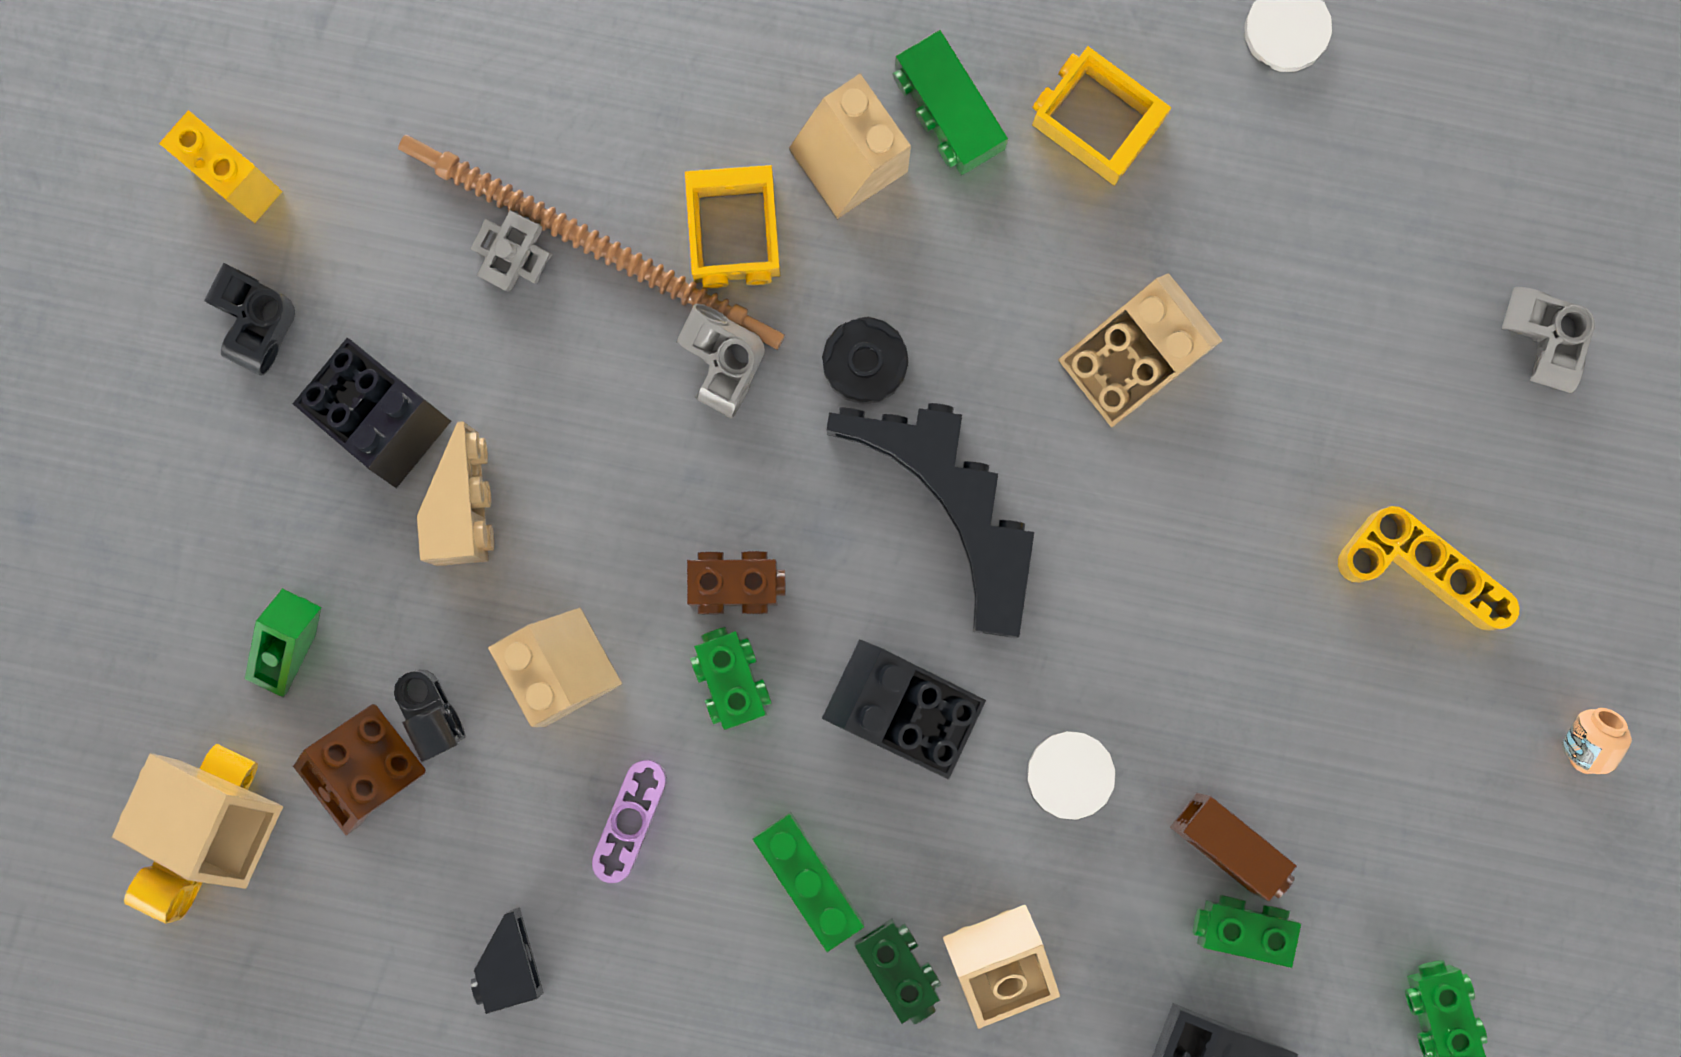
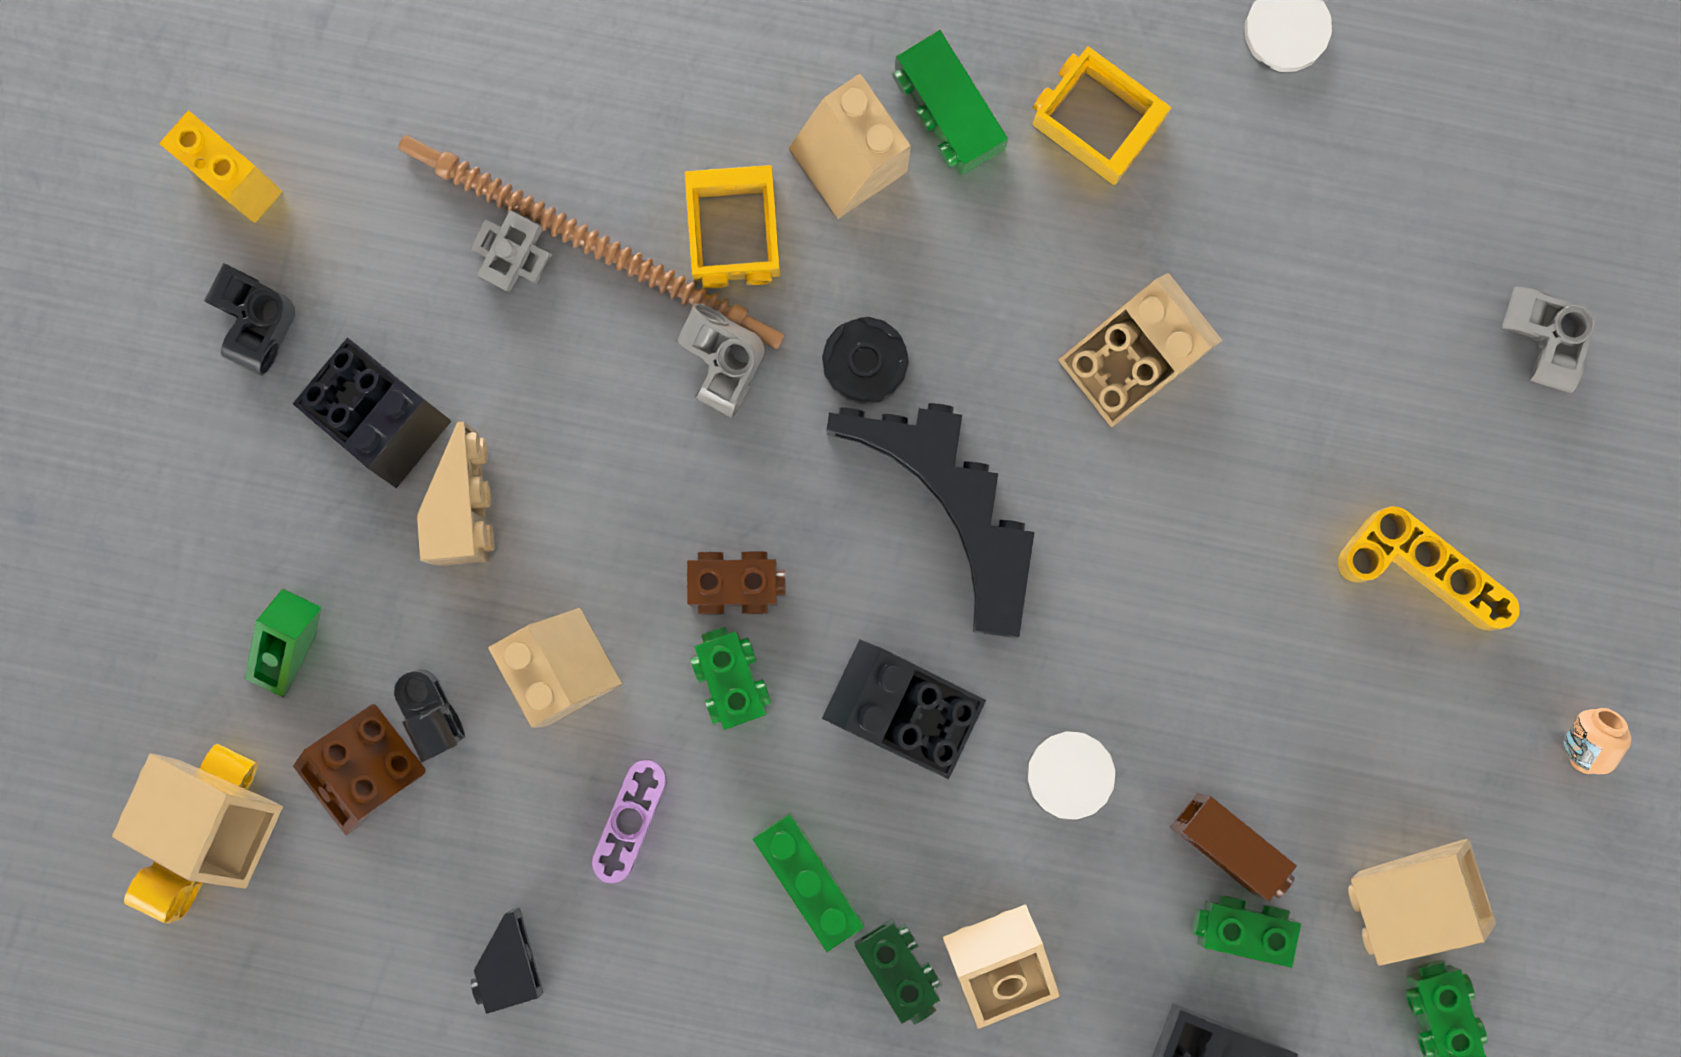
(1423, 904): none -> tan slope

